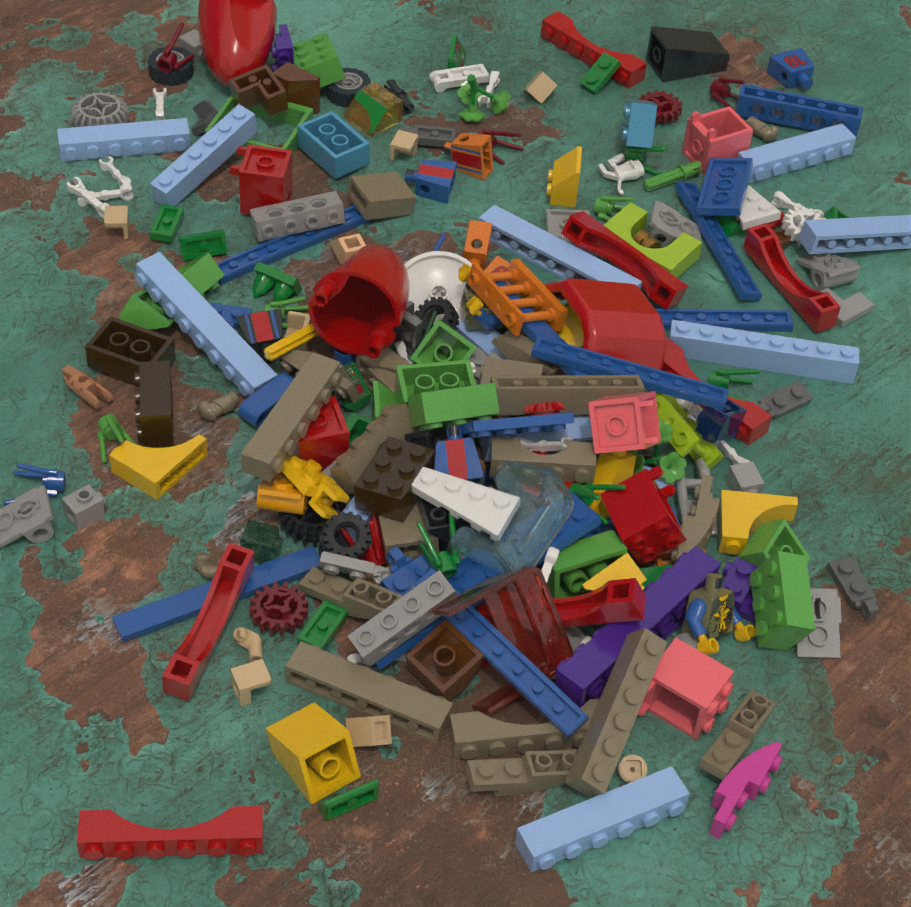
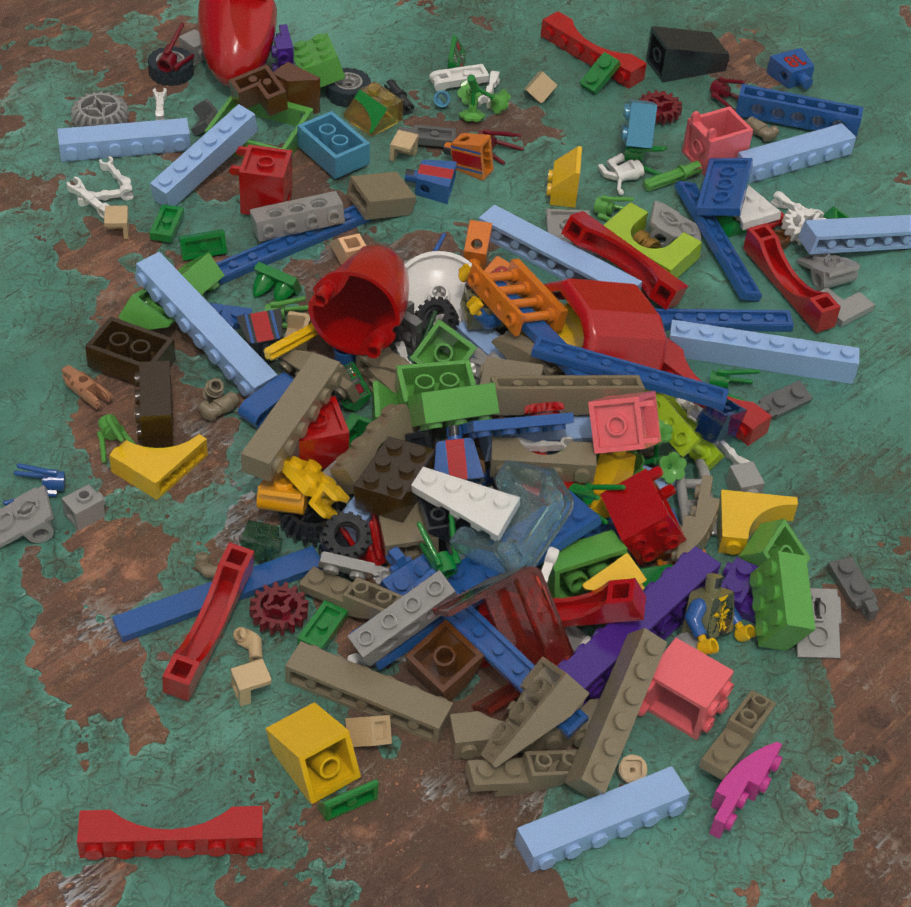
(213, 389): none -> dark tan arm
(438, 101): none -> dark azure hinge
(545, 702): none -> dark tan wedge

